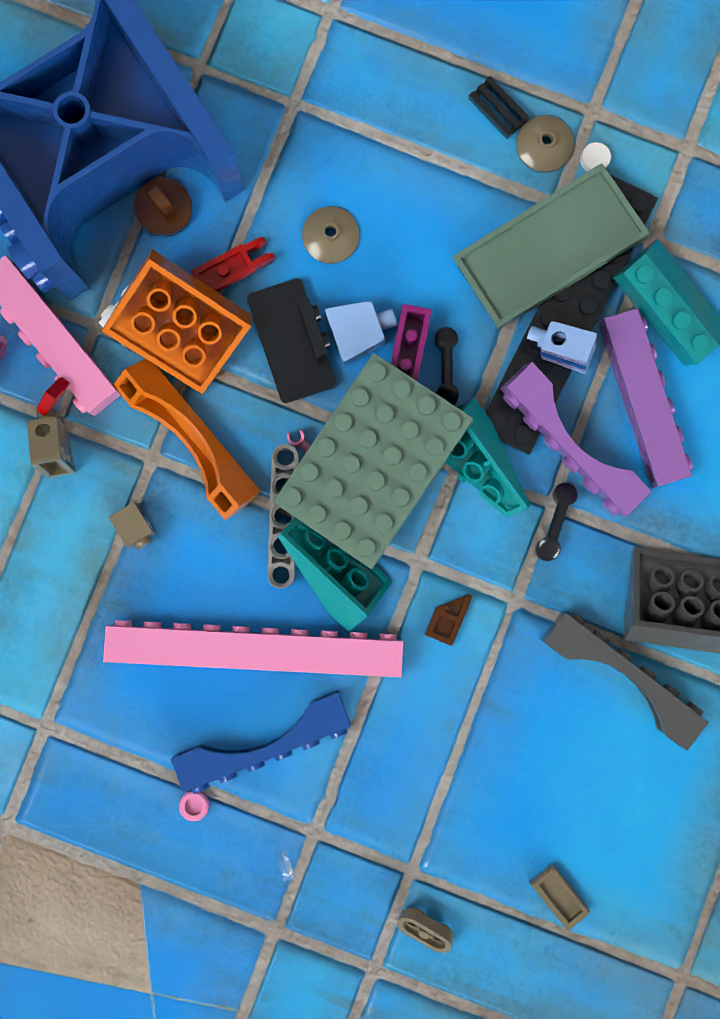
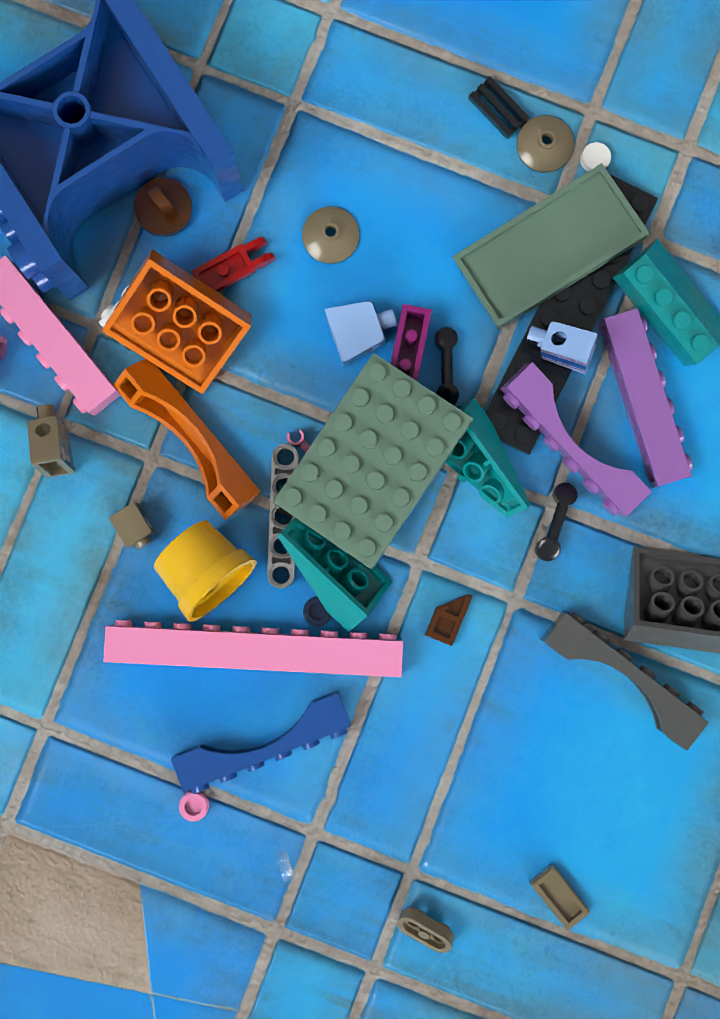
(52, 396): red tile -> none
(202, 569): none -> yellow piece
(292, 340): black bracket -> none
(315, 612): none -> dark blue tile

